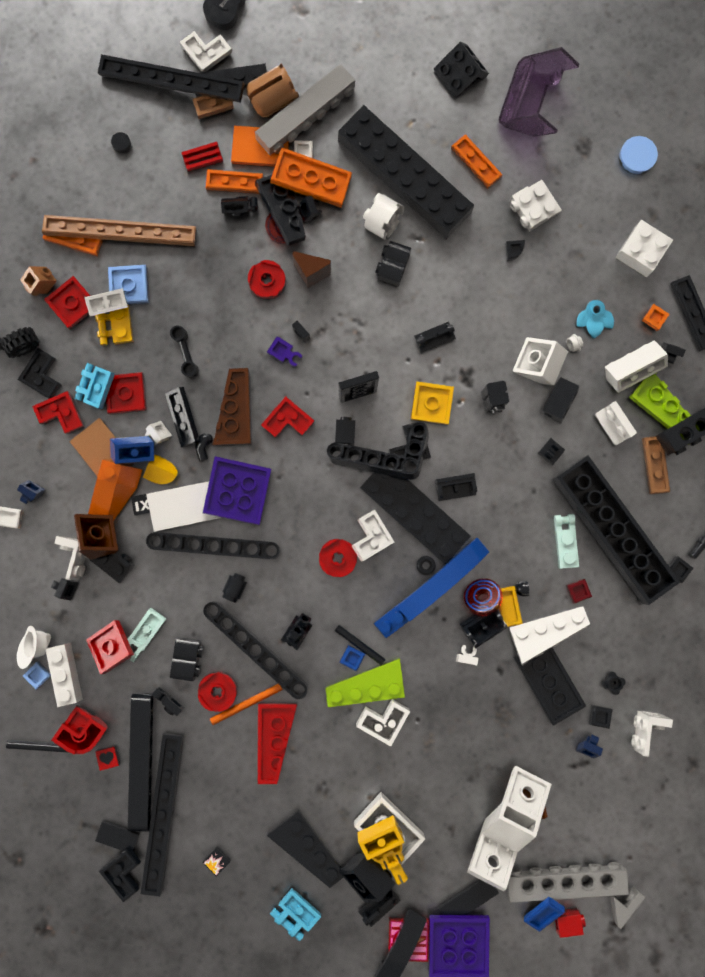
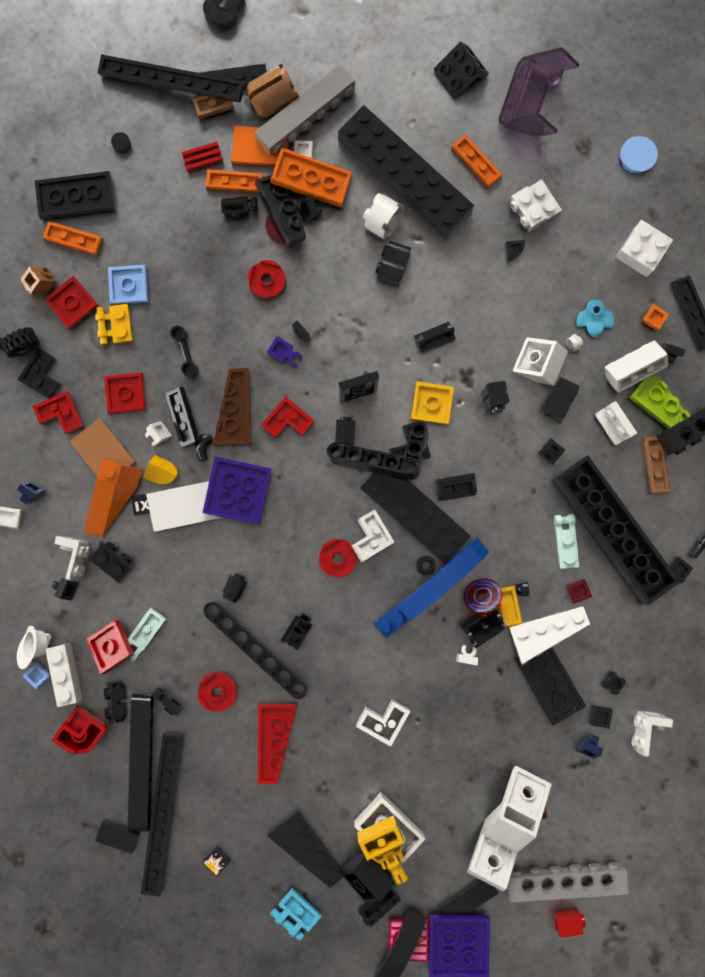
(34, 746): black bar -> none
(74, 195): none -> black plate
(95, 535): reddish brown slope -> none
(98, 387): medium azure plate -> none
(106, 302): white hinge -> none
(107, 758): tile -> none
(114, 710): none -> black hinge
(117, 874): black tile -> none
(119, 230): medium nougat tile -> none
(132, 449): blue brick -> none
(185, 659): black brick -> none
(205, 55): white plate -> none
(205, 541): black beam -> none
(245, 704): orange bar -> none
(311, 268): reddish brown slope -> none
(352, 658): blue tile -> none
(360, 645): black bar -> none
(369, 686): lime wing -> none
(544, 914): blue tile -> none
(624, 909): light grey slope -> none

